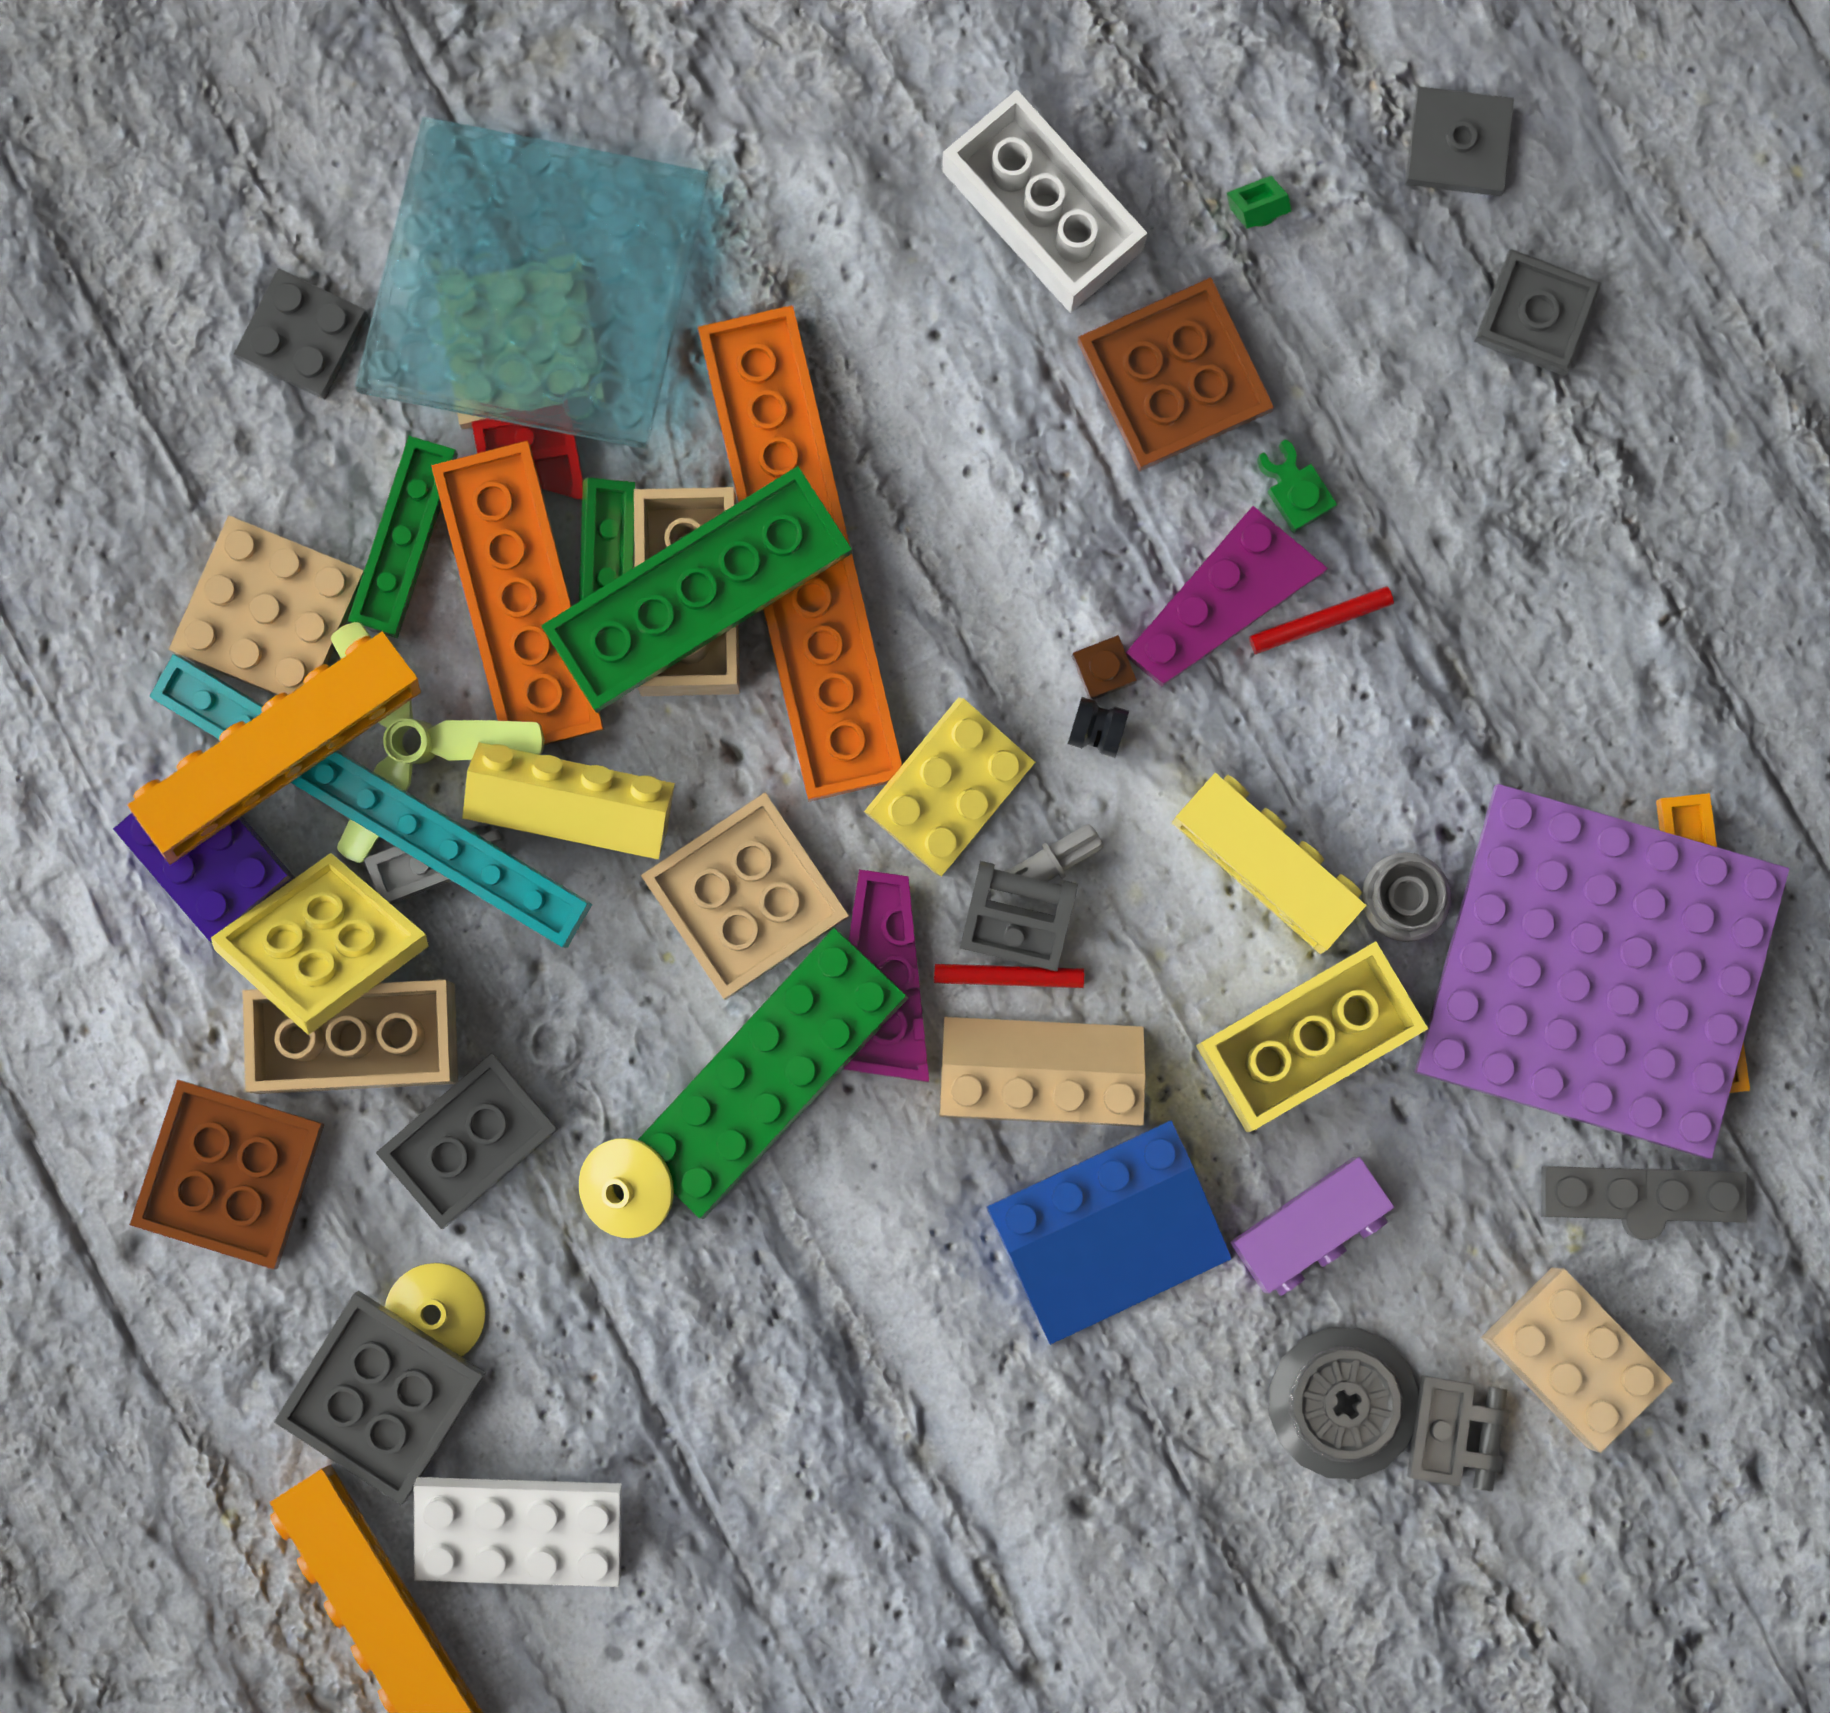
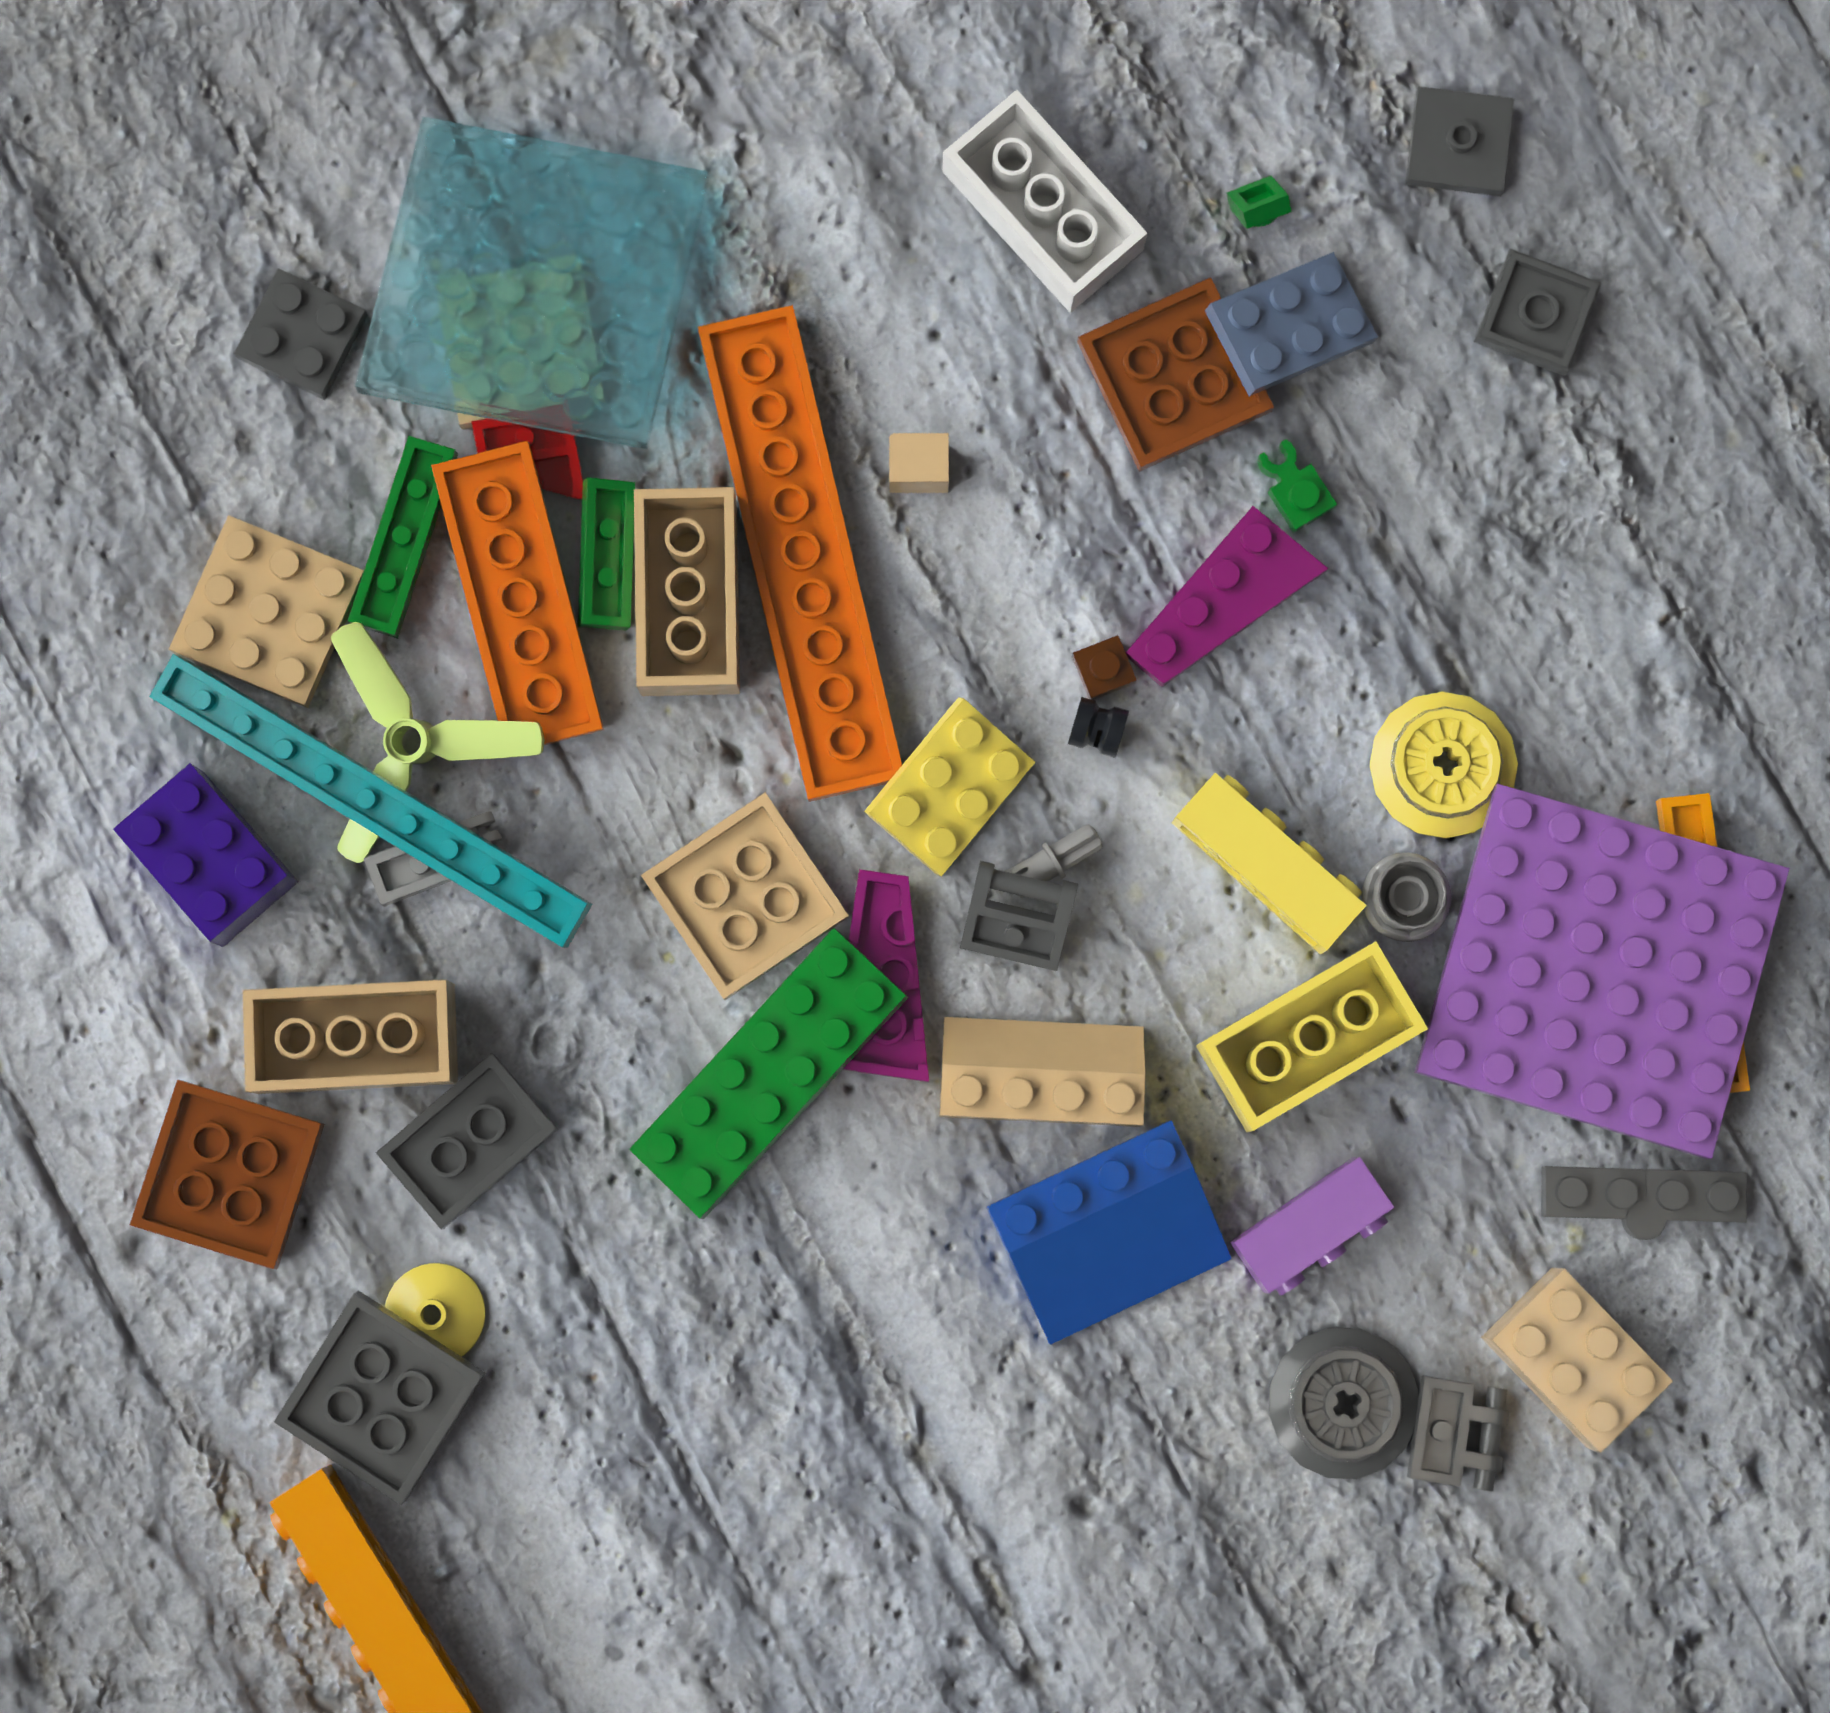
(274, 746): light orange brick -> none
(319, 943): light yellow plate -> none
(517, 1532): white plate -> none
(568, 800): light yellow brick -> none
(643, 1179): light yellow dish -> none
(697, 589): green plate -> none
(919, 462): none -> tan panel
(1008, 975): red bar -> none
(1291, 324): none -> sand blue plate
(1321, 620): red bar -> none
(1416, 789): none -> light yellow piece

